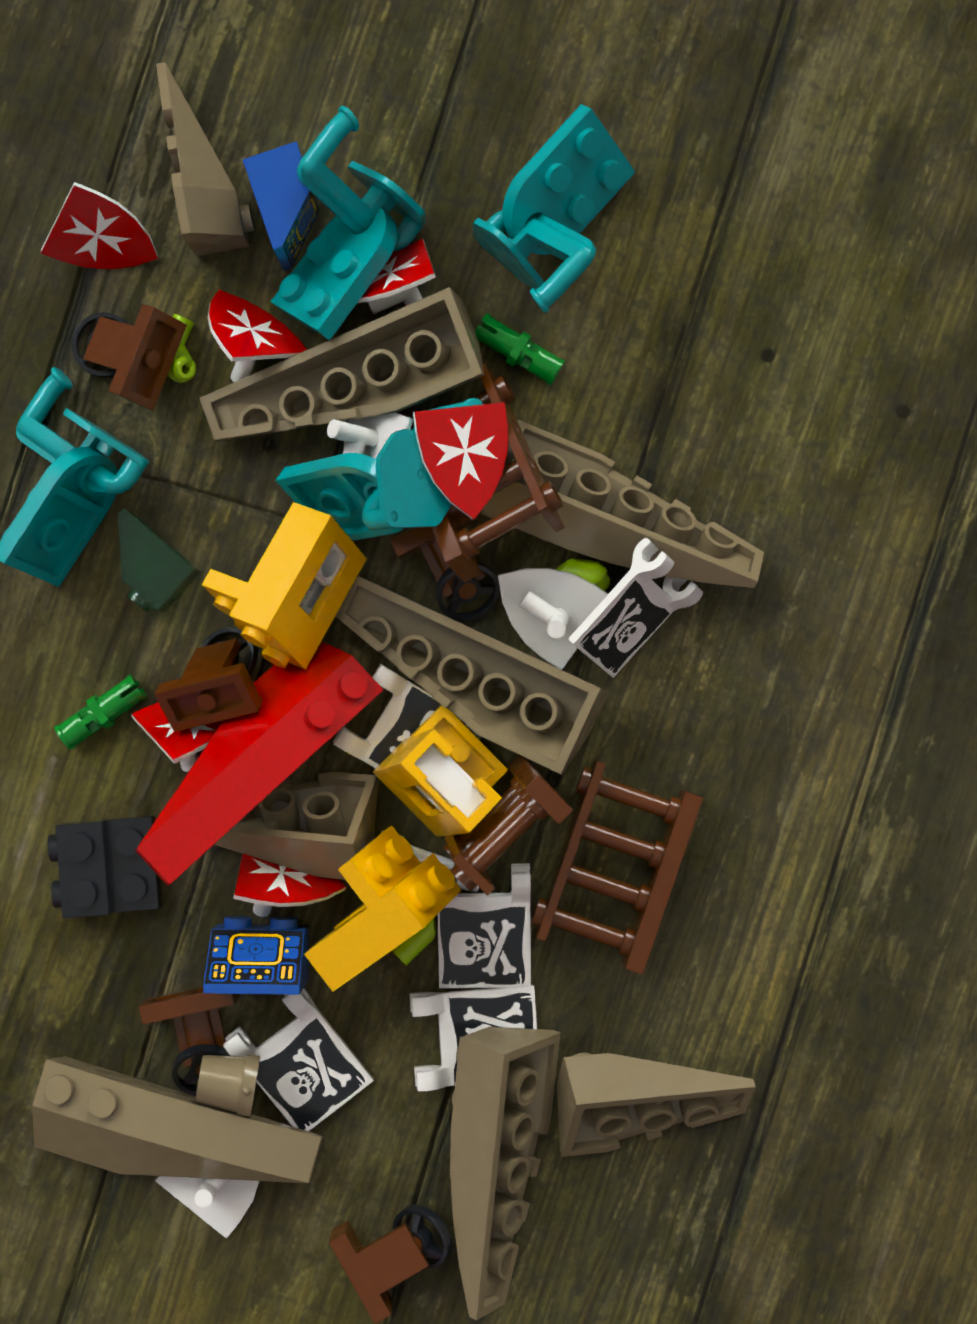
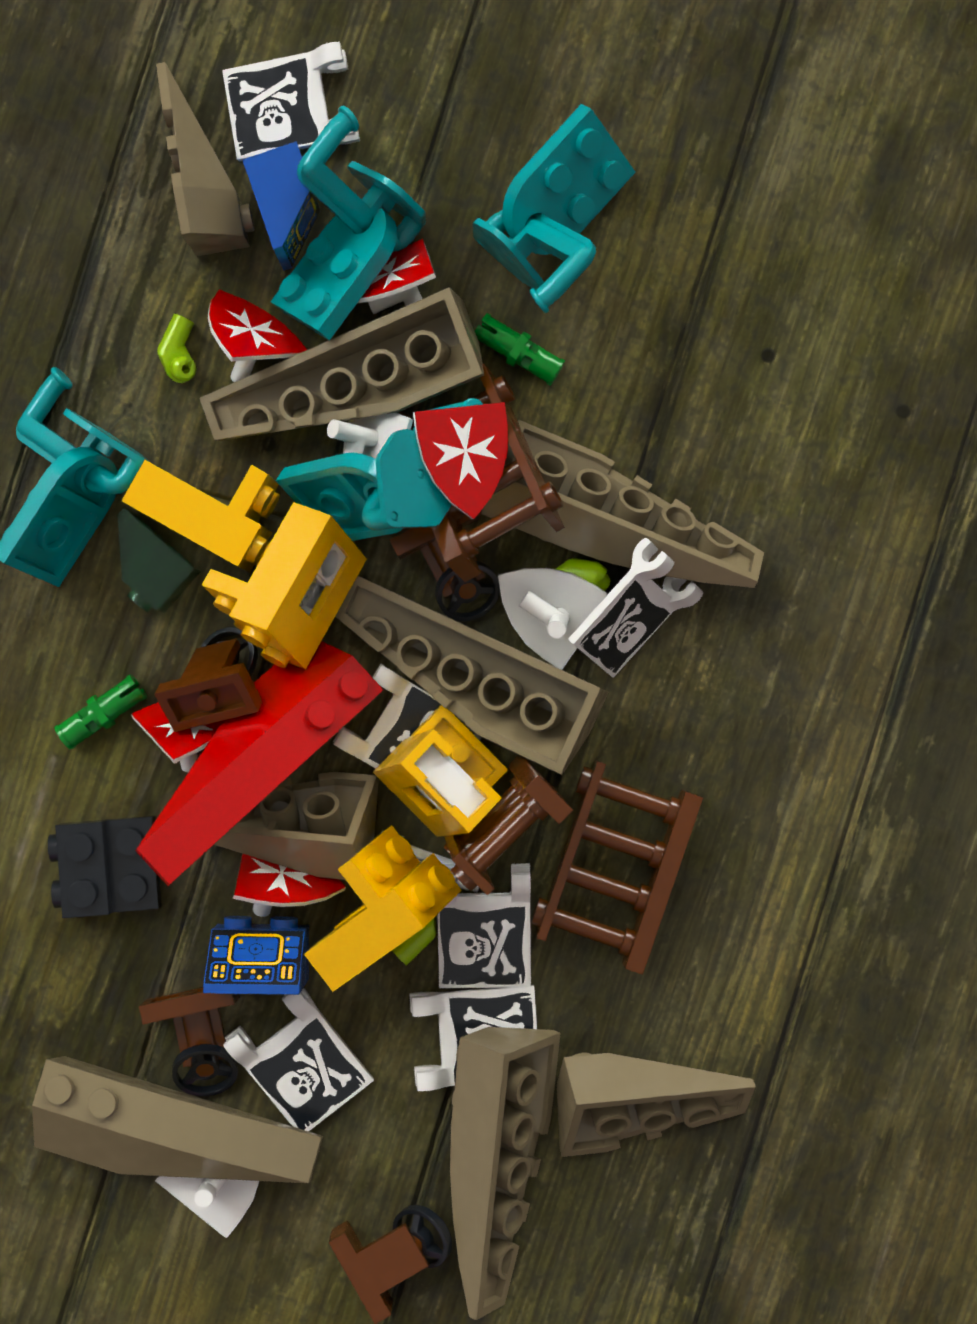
(97, 233): red shield -> none
(136, 353): reddish brown piece -> none
(220, 528): none -> yellow brick
(228, 1082): dark tan piece -> none
(282, 100): none -> flag

